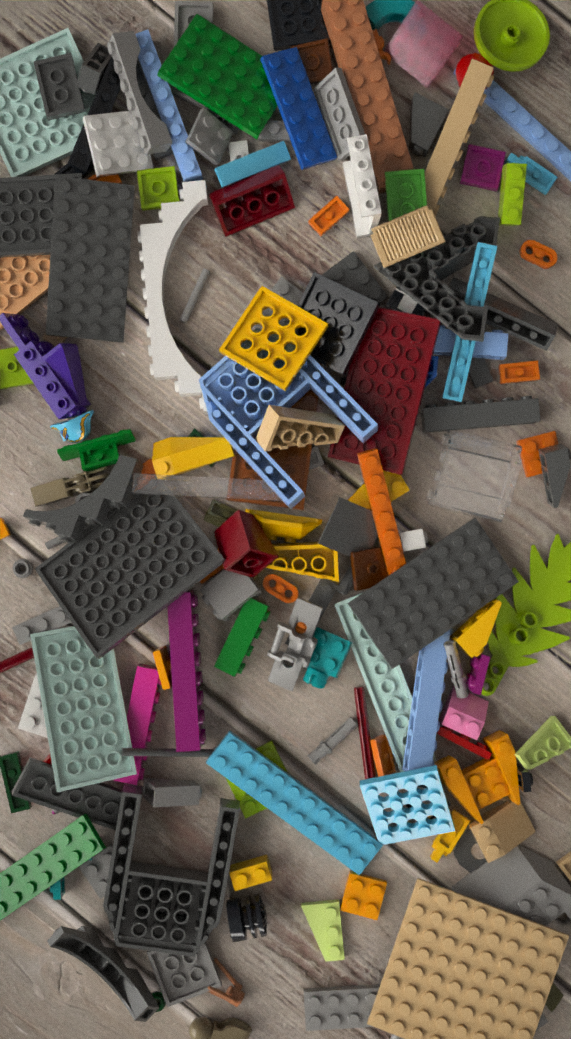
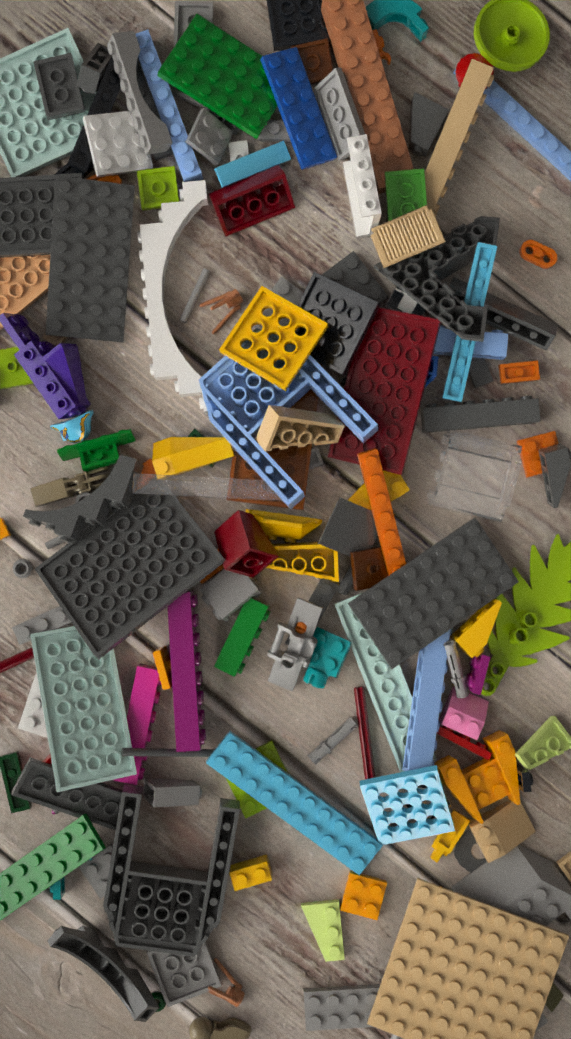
(218, 513): olive slope -> none
(231, 299): none -> nougat plant
(246, 917): black wheel -> none
(280, 588): orange plate -> none
(328, 216): orange plate -> none
(382, 756): orange plate -> none
(413, 539): white brick -> none
(423, 44): clear pink plate -> none
(482, 167): magenta plate -> none
(512, 194): lime brick -> none
(535, 174): medium azure hinge -> none

